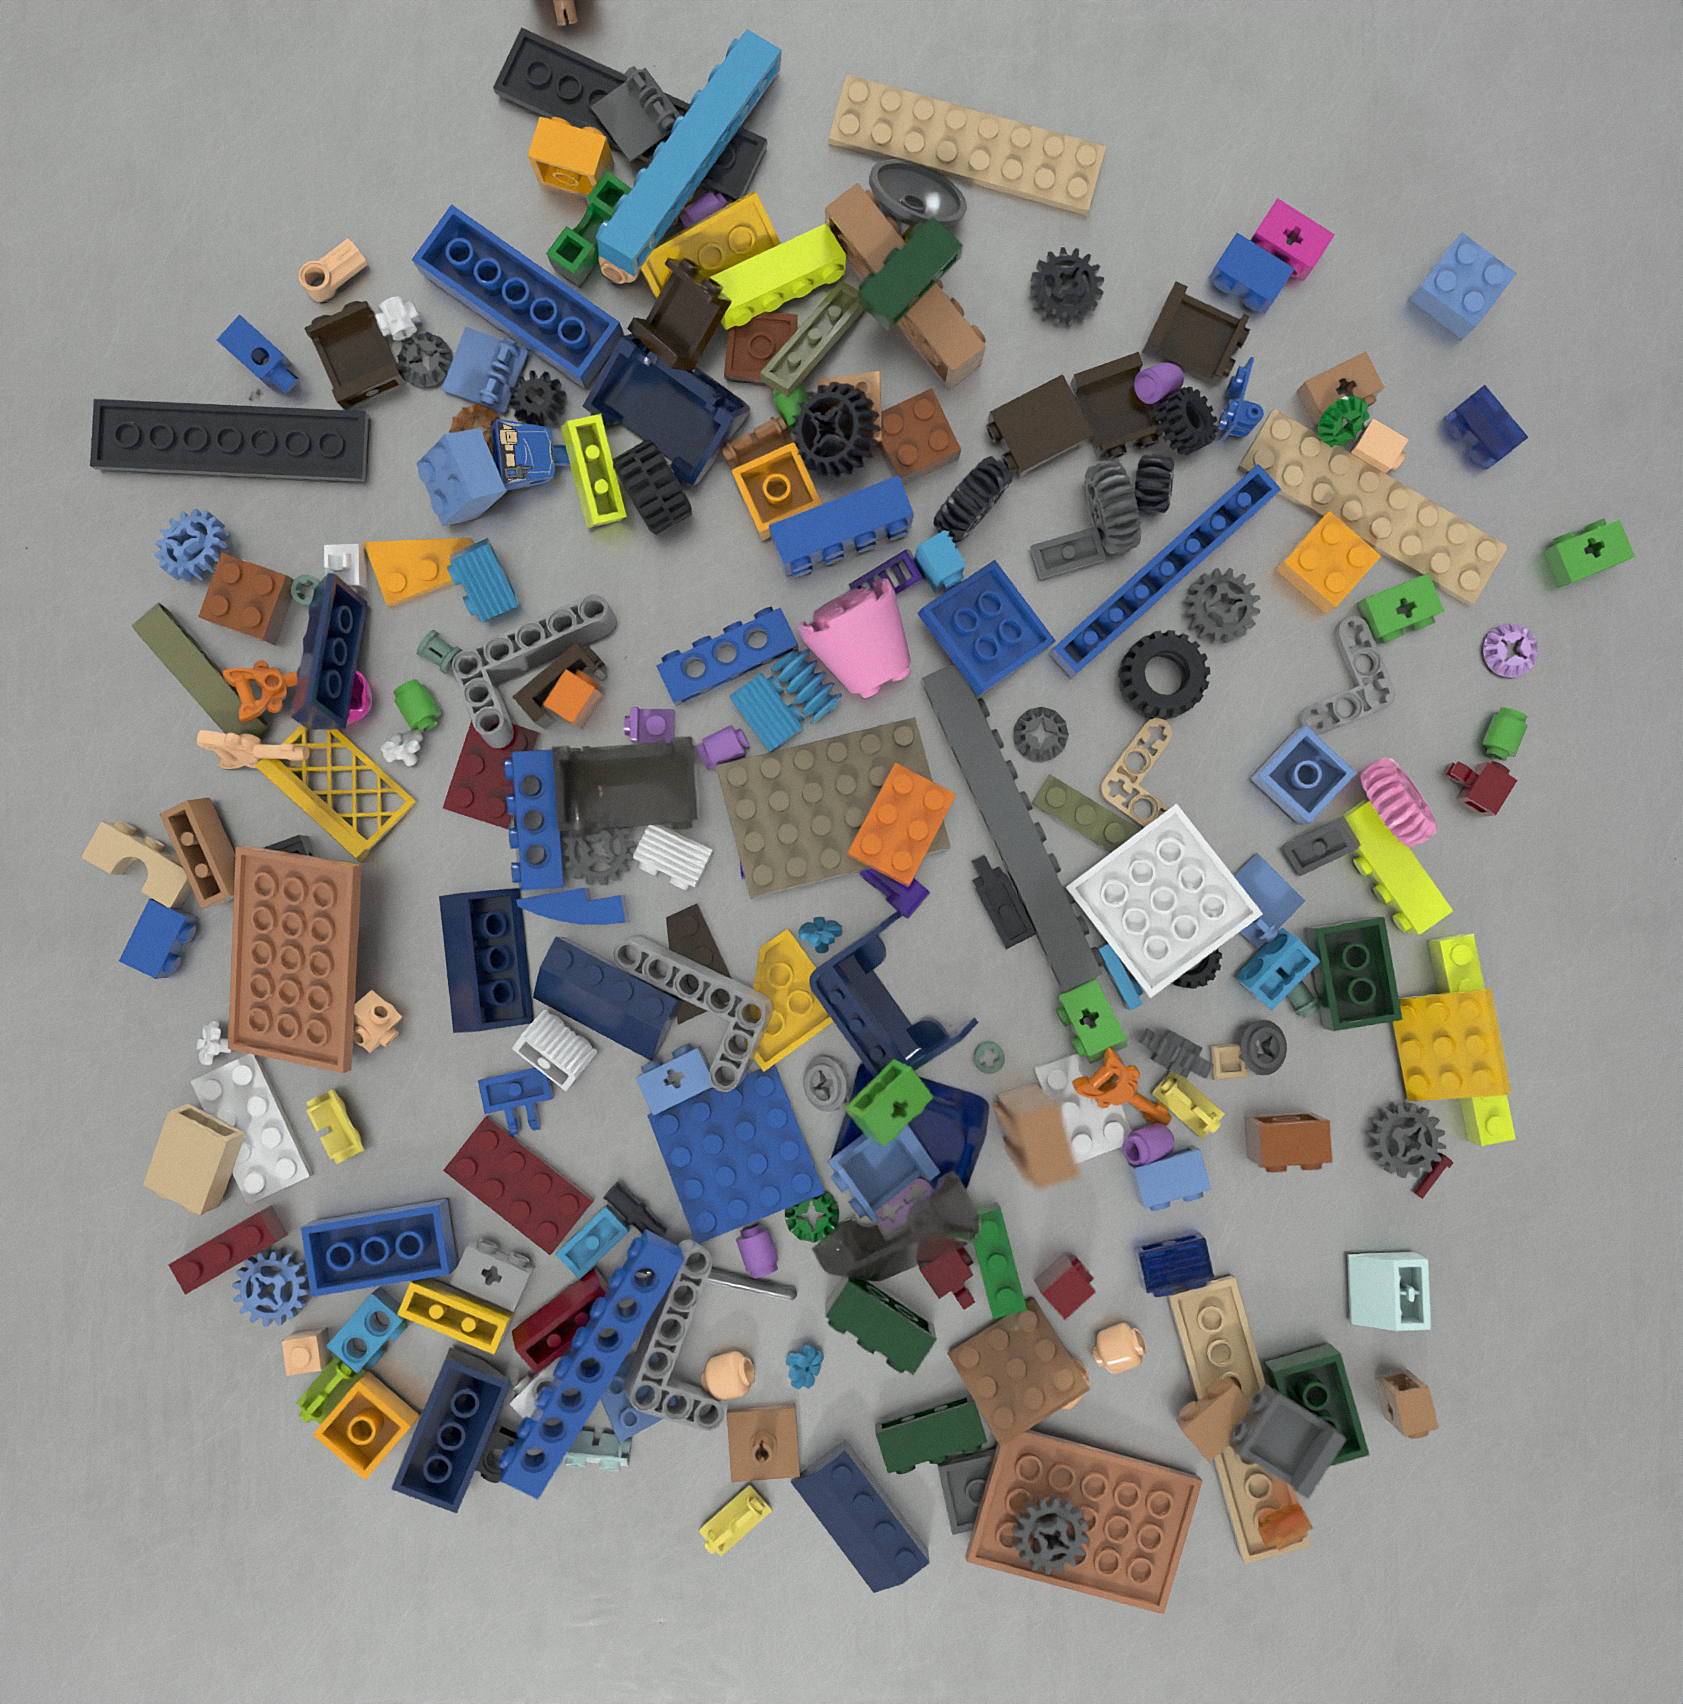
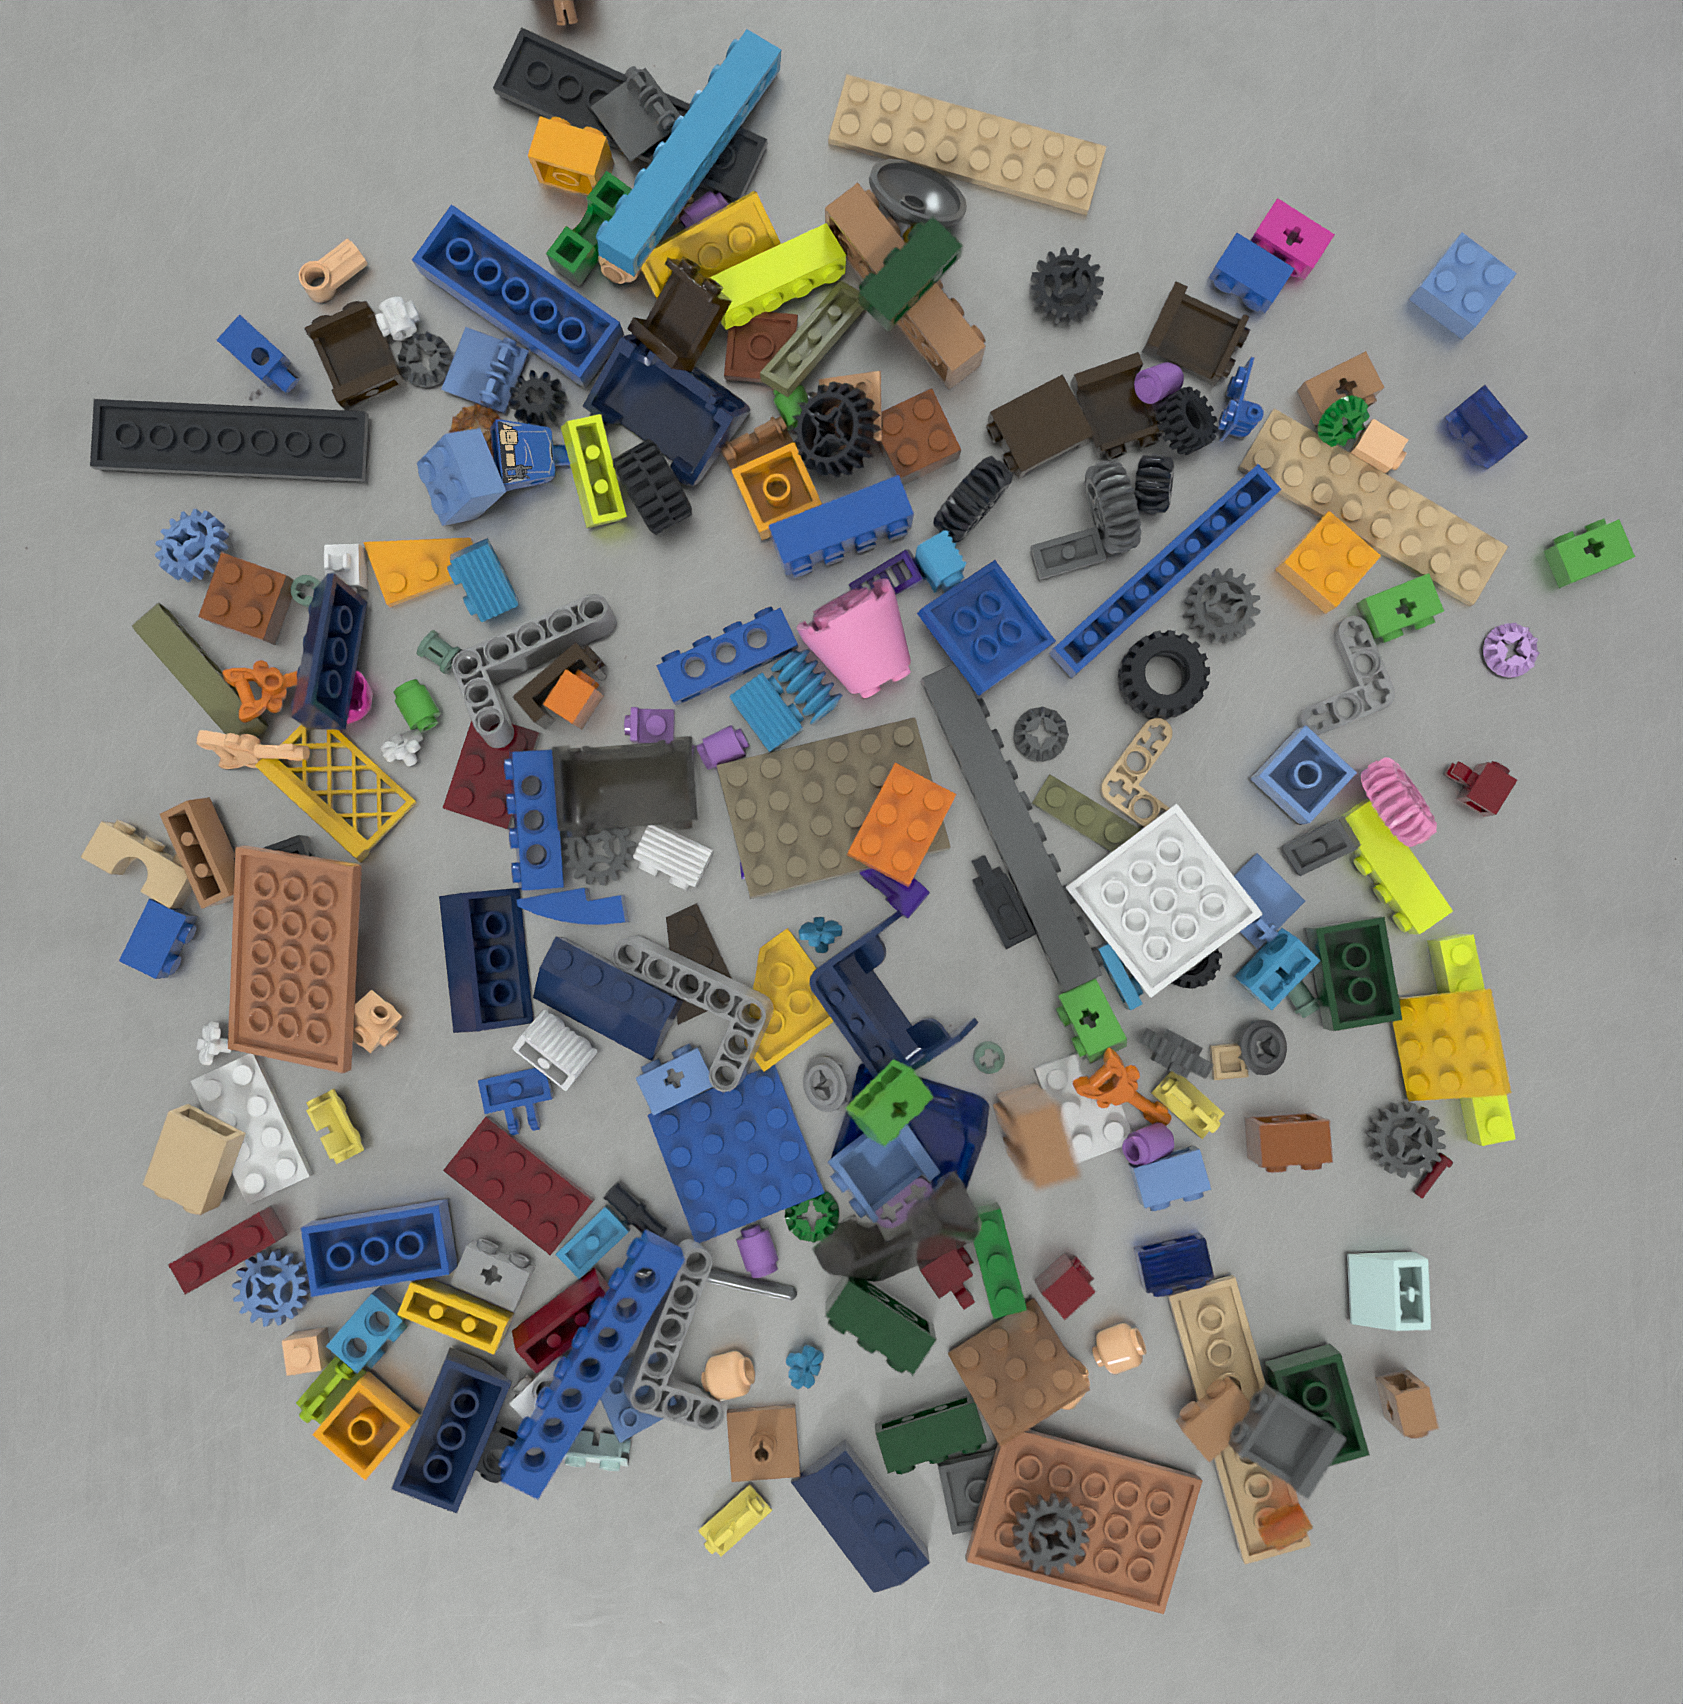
(1505, 733): bright green brick -> none

